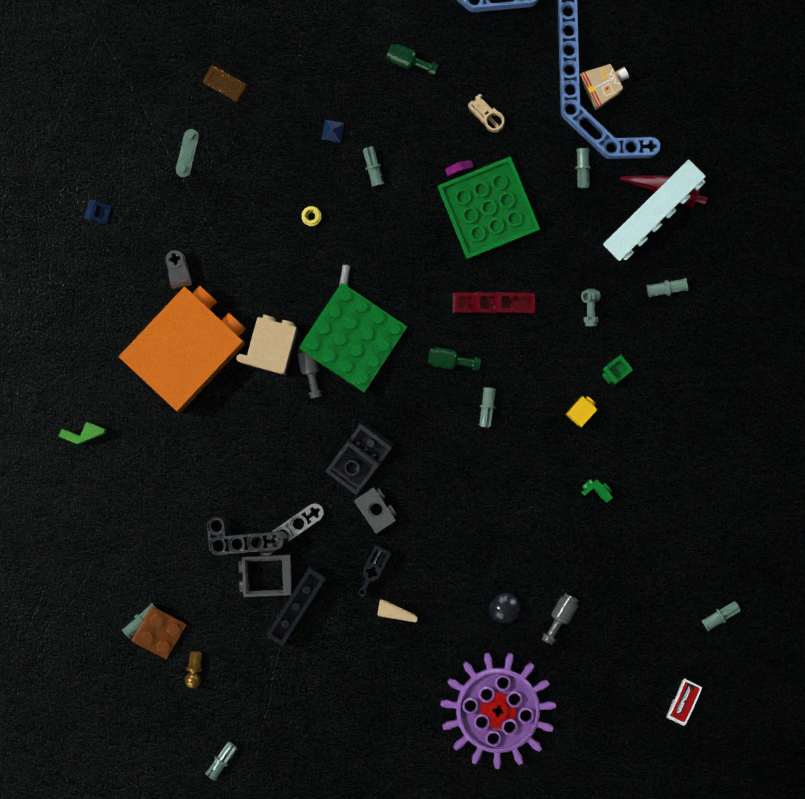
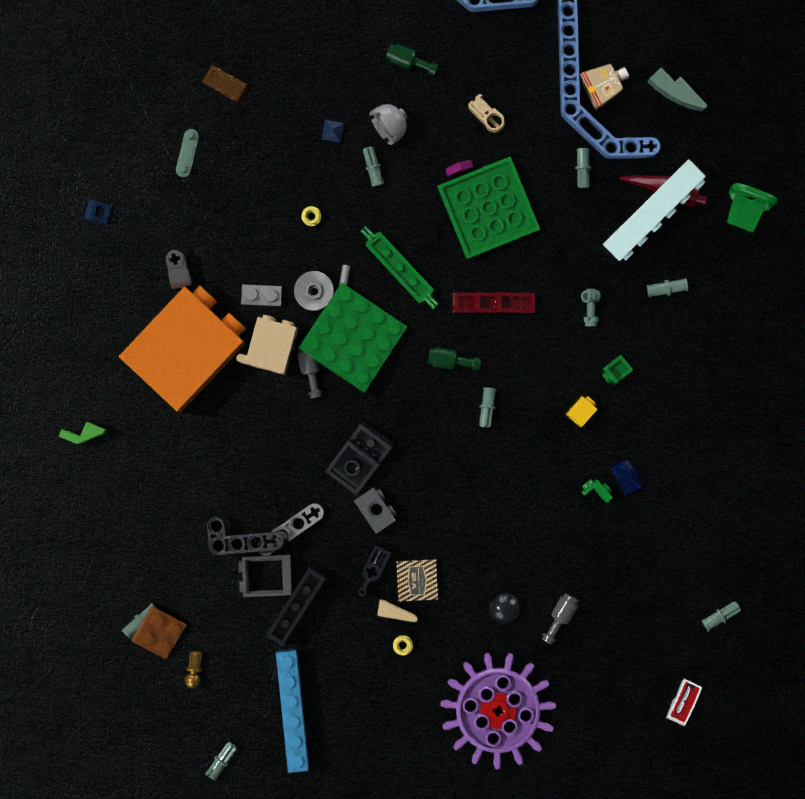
(261, 295): none -> light grey plate
(292, 710): none -> dark azure brick
(305, 285): none -> light grey dish
(389, 122): none -> light grey cylinder
(399, 267): none -> green plate
(400, 651): none -> light yellow plate
(417, 580): none -> tile
(626, 477): none -> clear blue bracket
(676, 91): none -> sand green slope
(746, 212): none -> green piece

